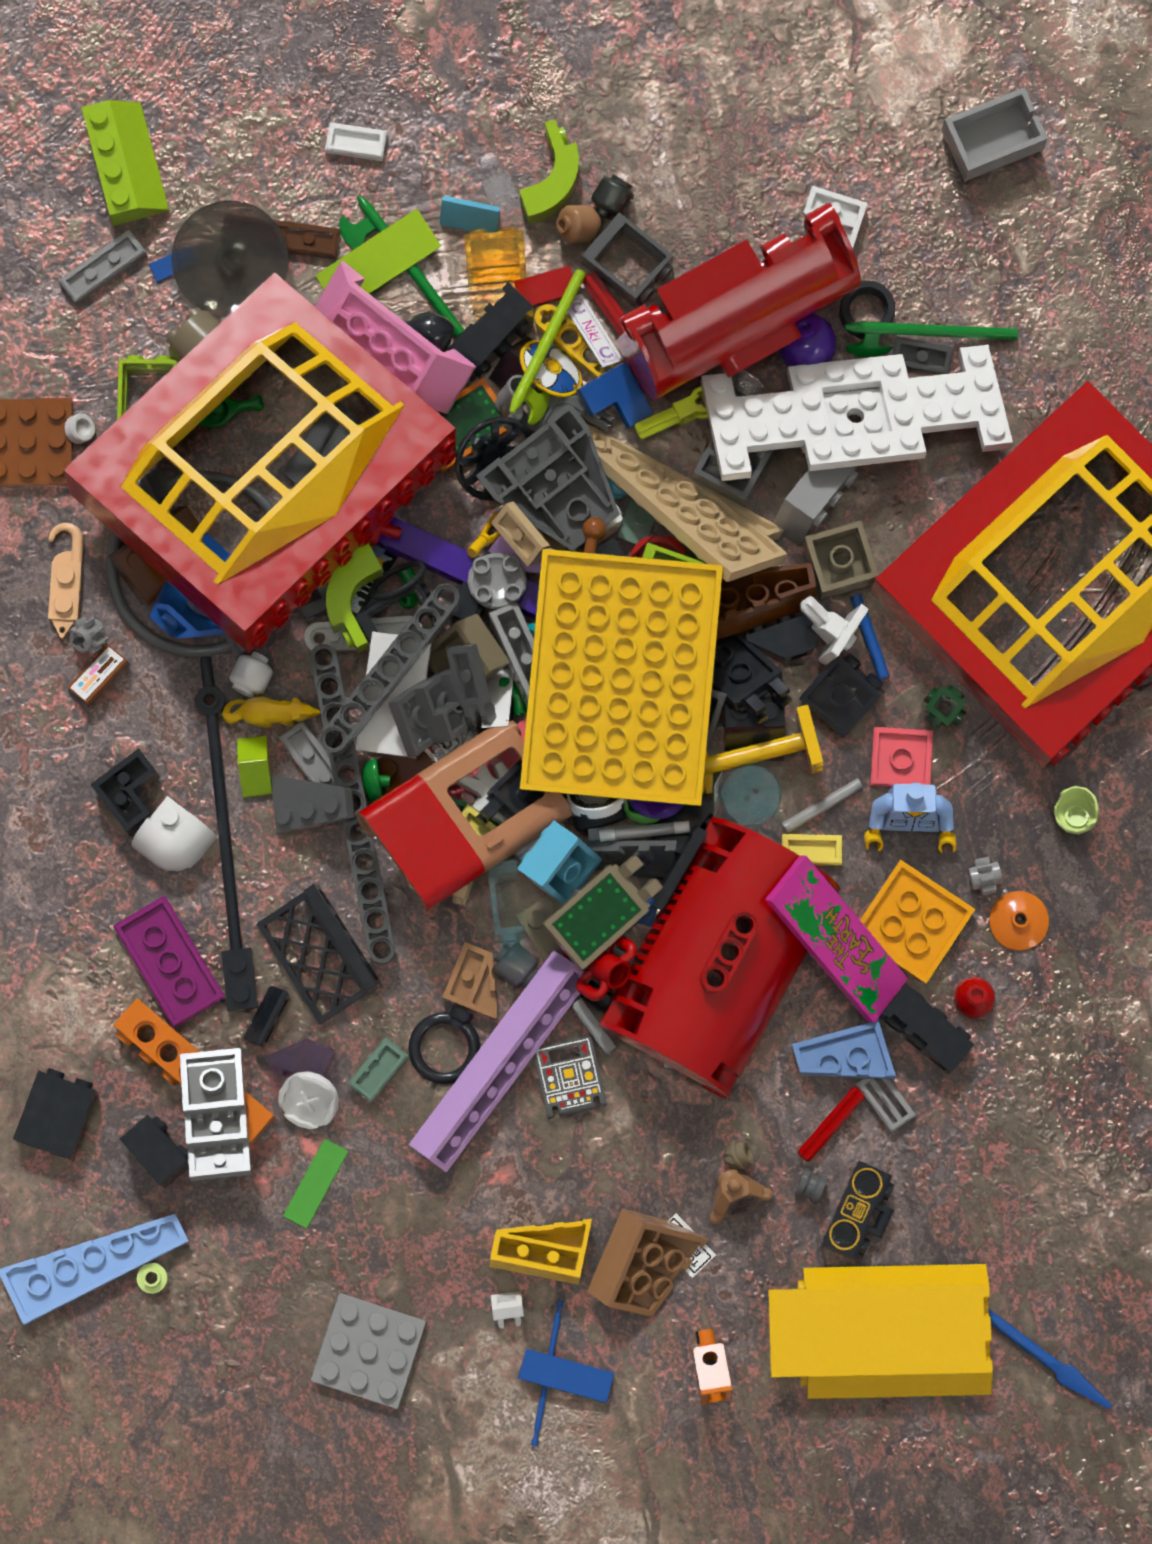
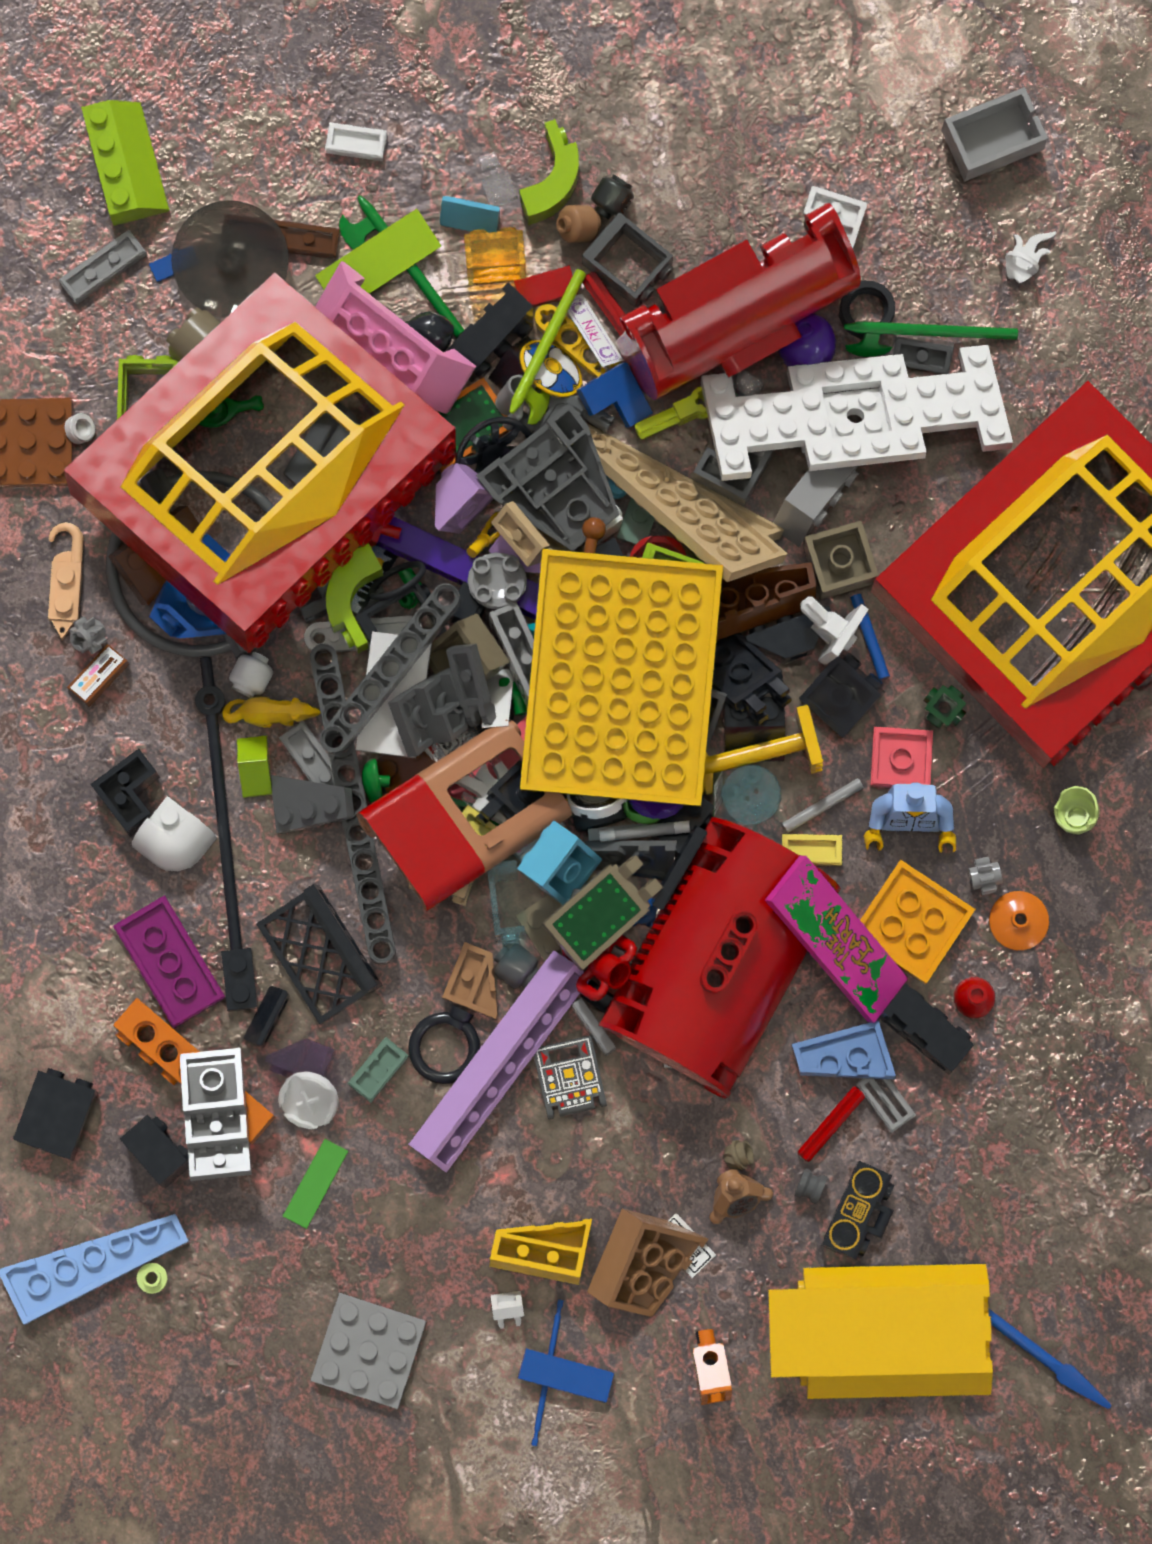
(459, 498): none -> lavender slope
(1023, 261): none -> white piece

